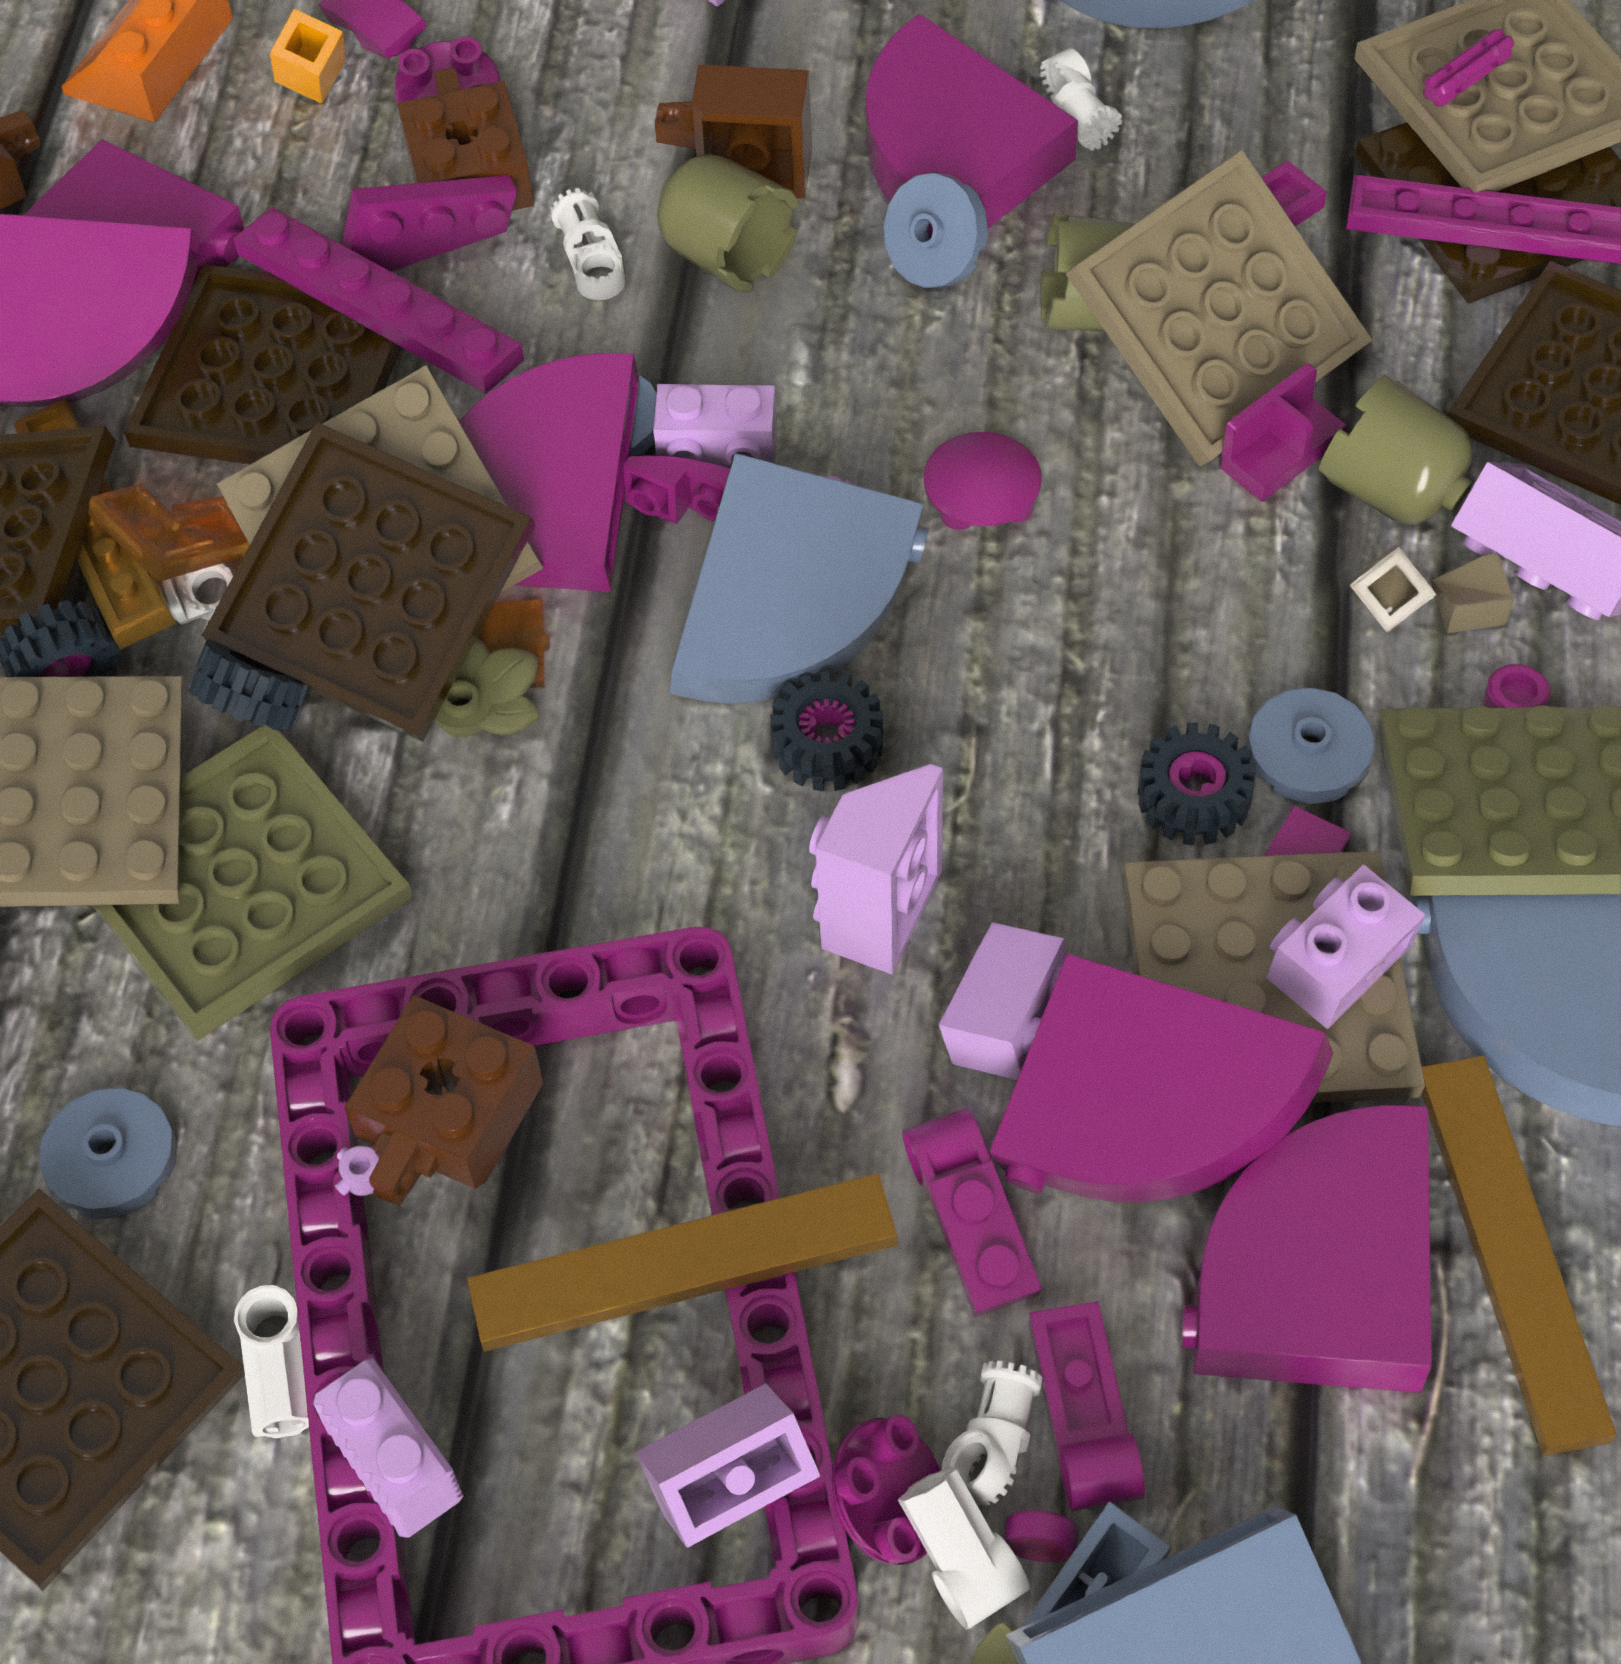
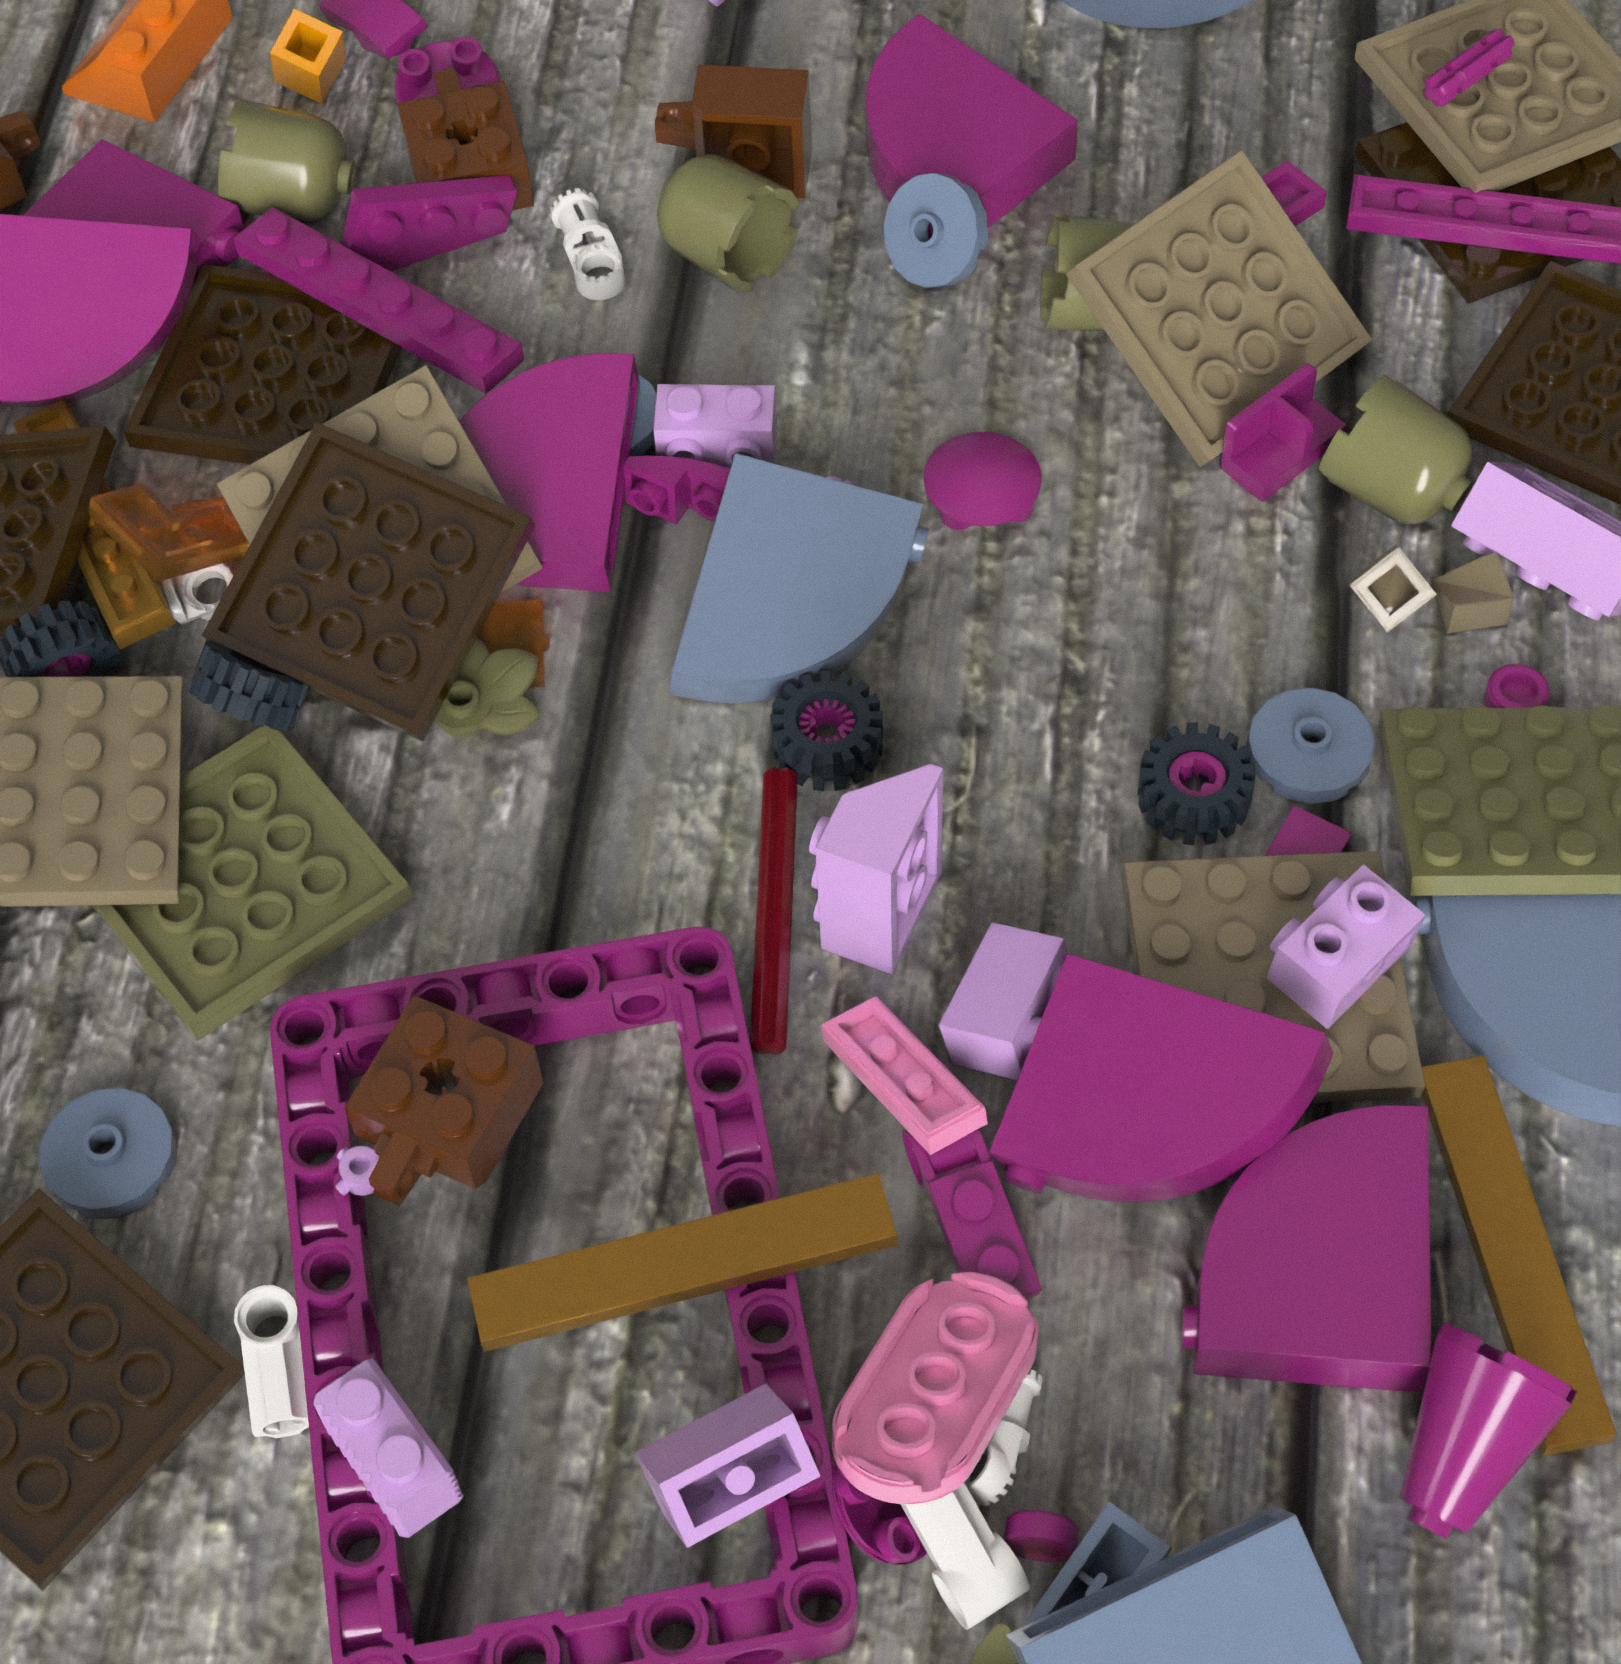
(284, 163): none -> olive cylinder
(774, 912): none -> dark red axle
(904, 1075): none -> bright pink tile
(934, 1388): none -> bright pink tile
(1075, 94): white connector -> none
(1085, 1407): magenta plate -> none
(1475, 1429): none -> magenta cone

